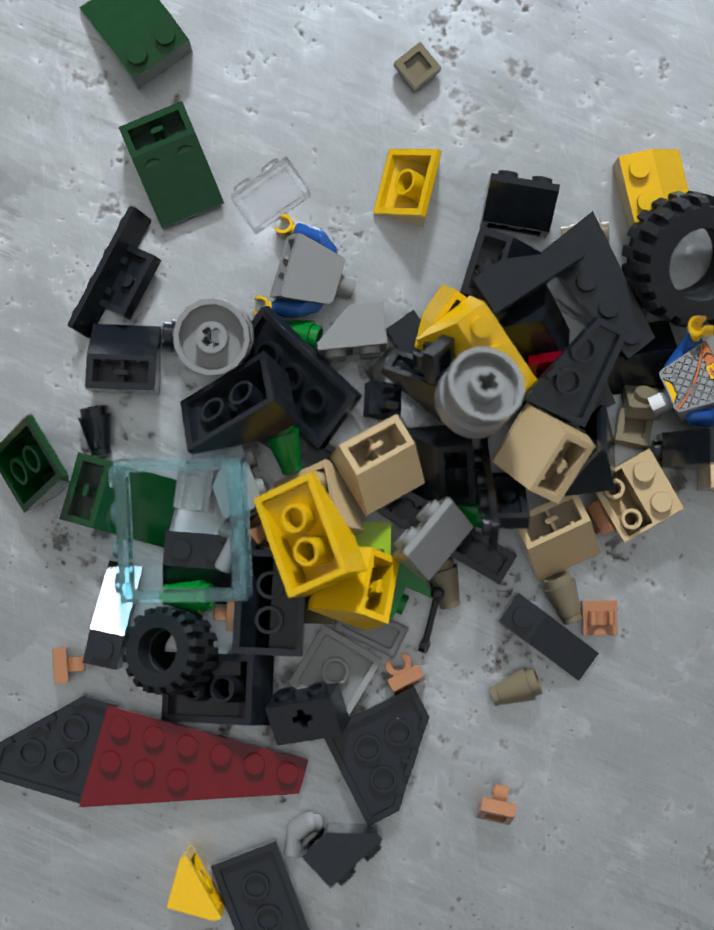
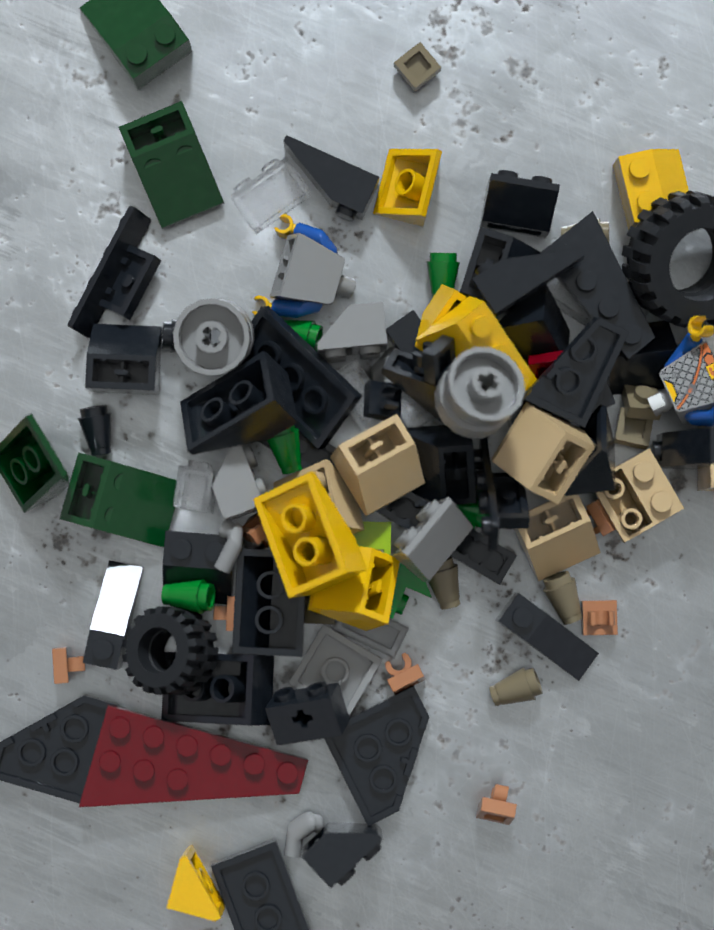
(238, 522): clear light blue window -> none
(339, 182): none -> black slope
(437, 594): black hinge -> none
(442, 270): none -> green cone

